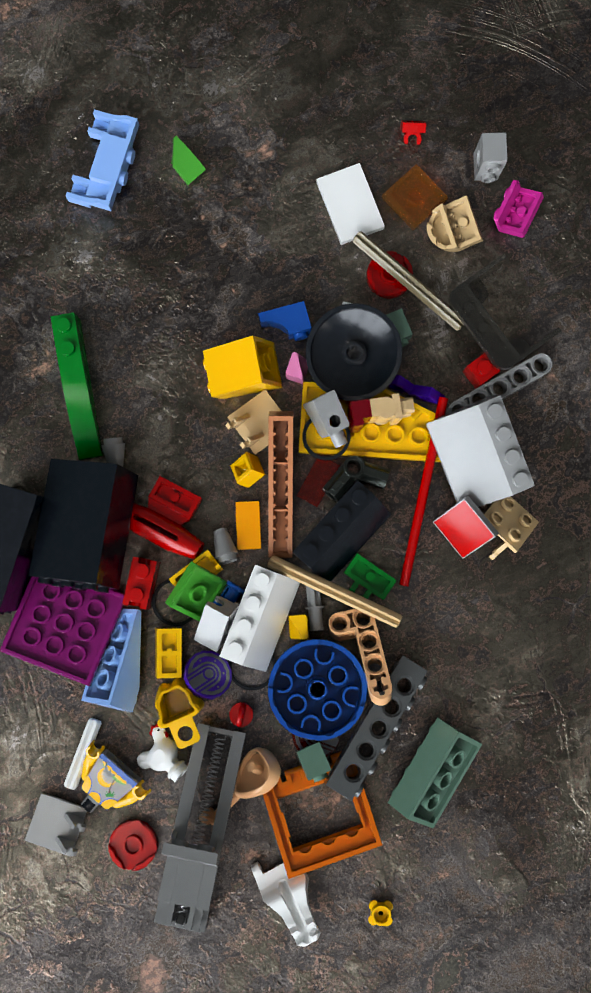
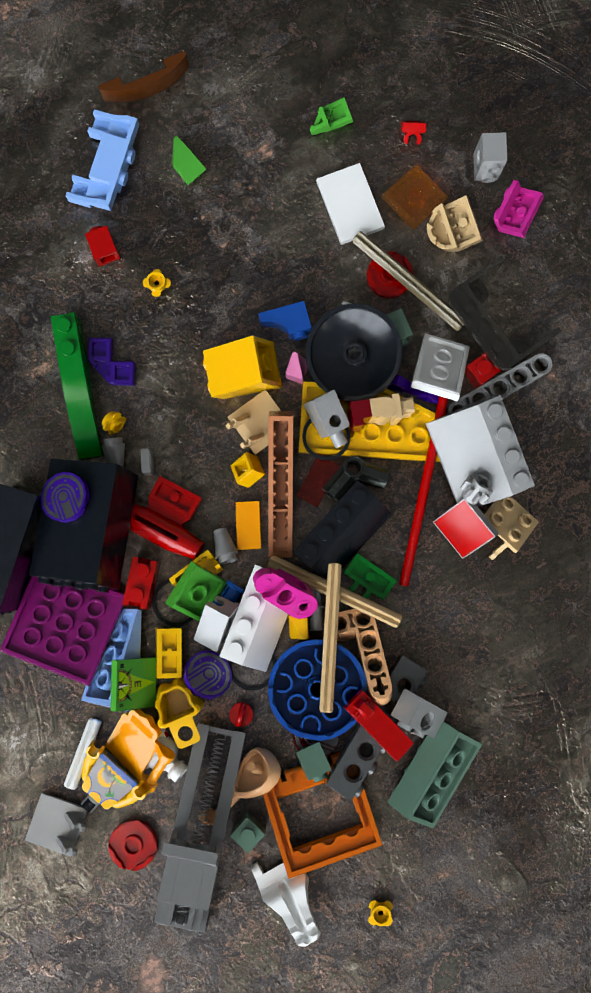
(65, 497): none -> tile
(102, 245): none -> red brick
(113, 422): none -> yellow plate
(114, 372): none -> dark purple tile
(133, 683): none -> bright green tile
(135, 743): none -> light orange piece
(147, 462): none -> light grey tile
(148, 85): none -> reddish brown slope
(154, 276): none -> yellow plate
(248, 831): none -> sand green brick
(285, 592): none -> dark pink piece
(330, 638): none -> tan axle
(332, 117): none -> bright green slope
(378, 725): none -> red hinge
(418, 715): none -> light grey brick
(440, 367): none -> white tile
(476, 489): none -> light grey gear

